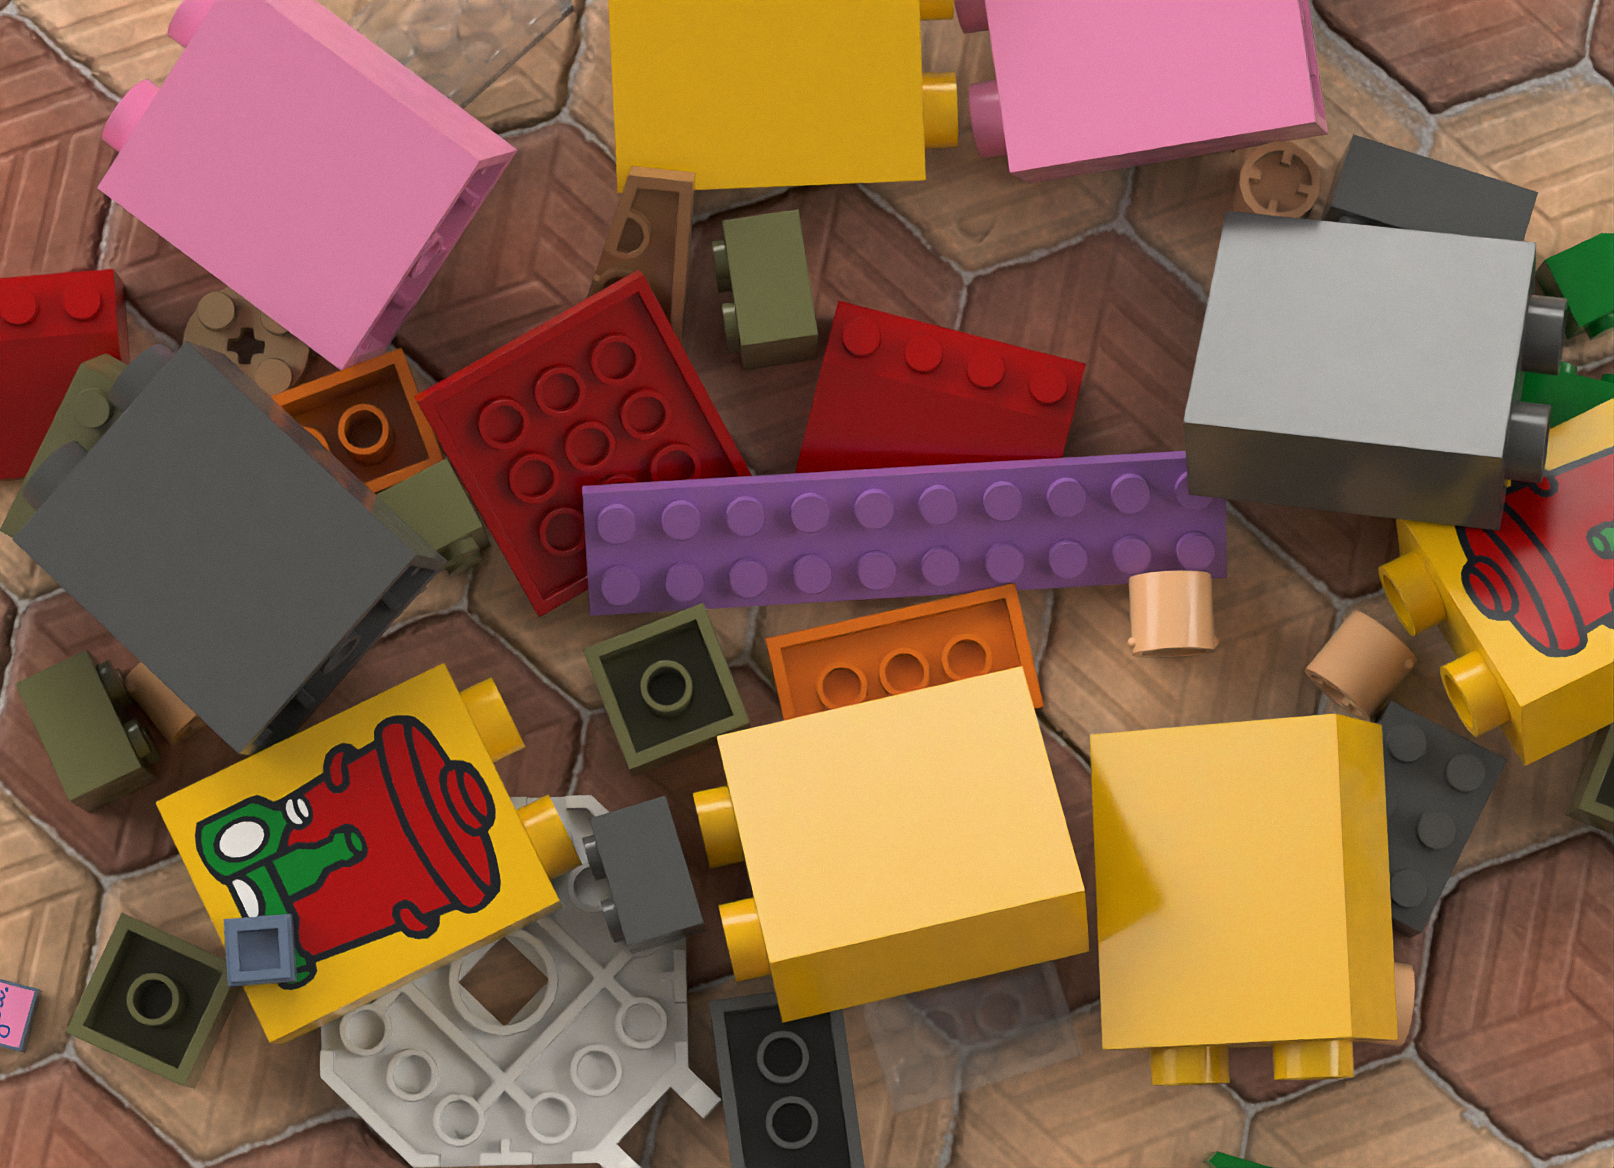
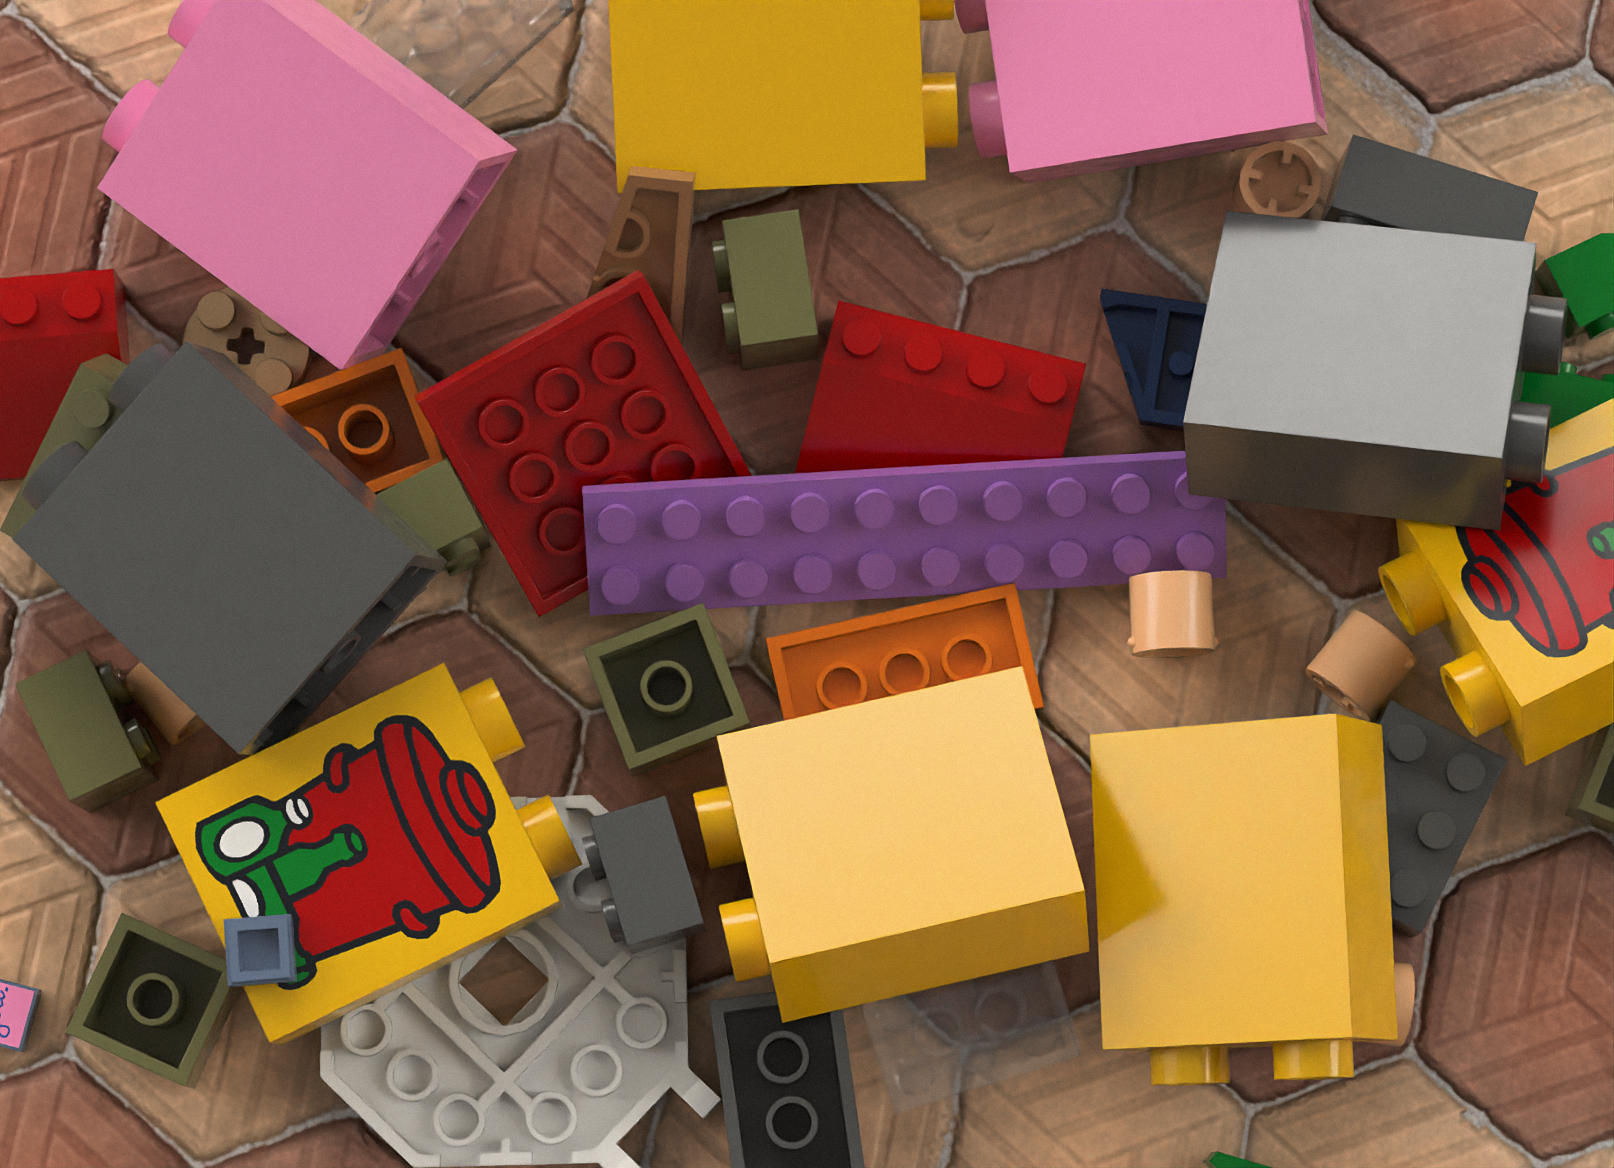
(1156, 351): none -> dark blue wing

